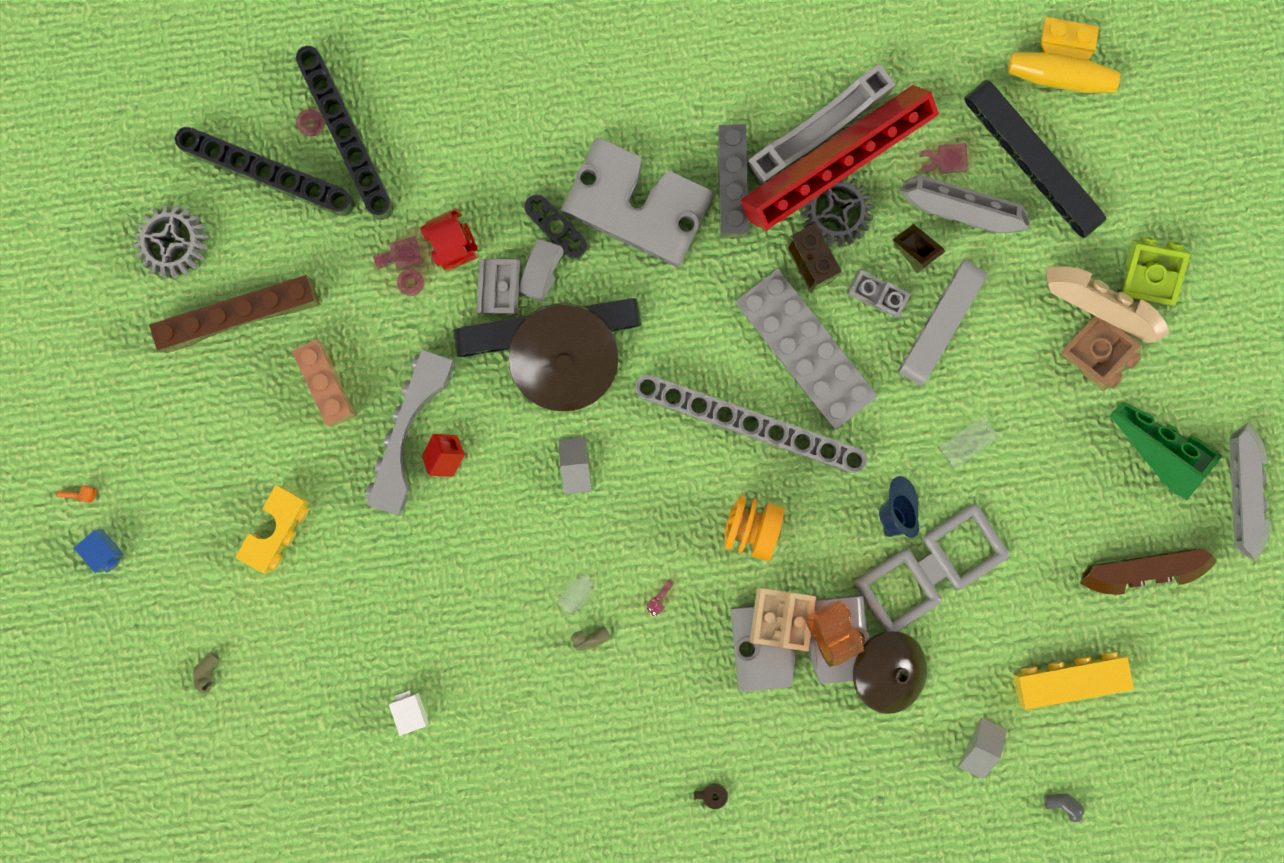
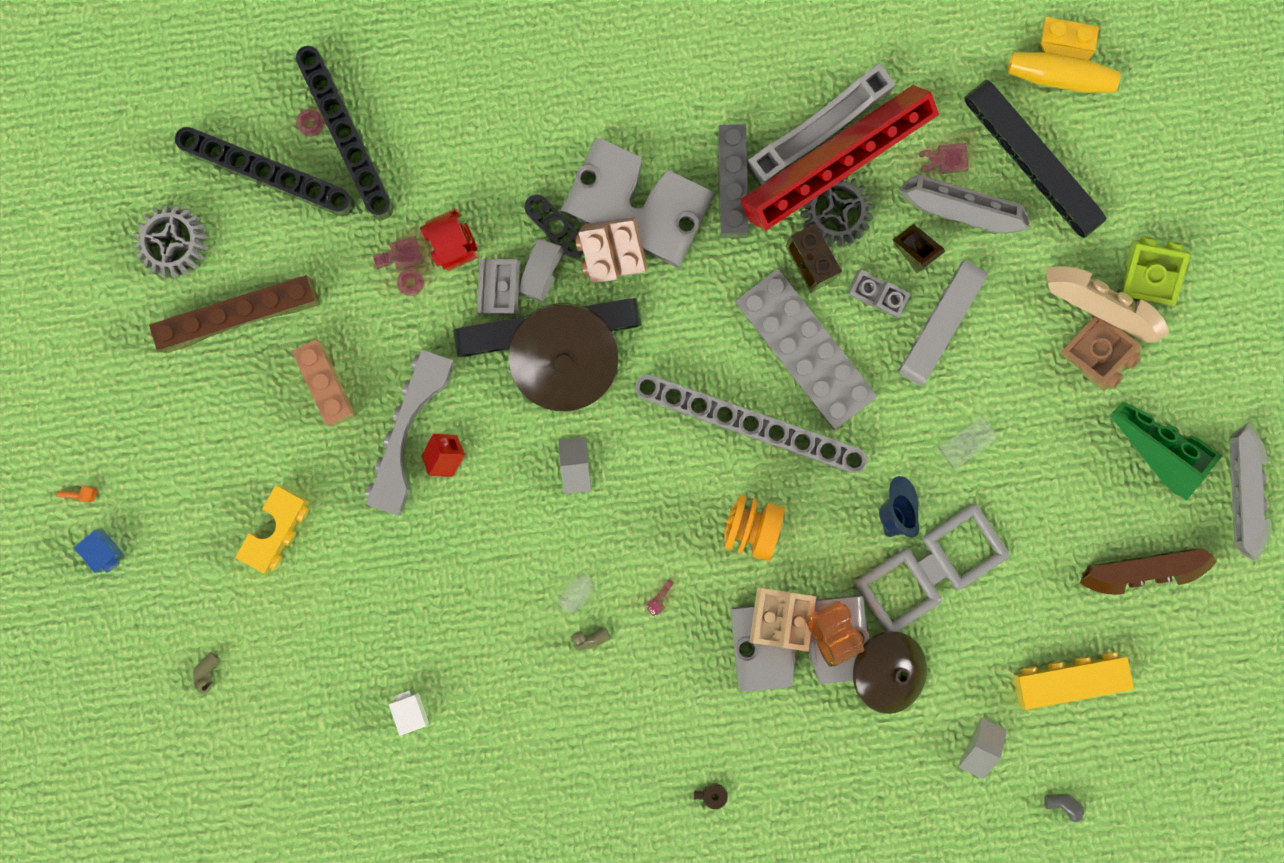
(611, 249): none -> plate

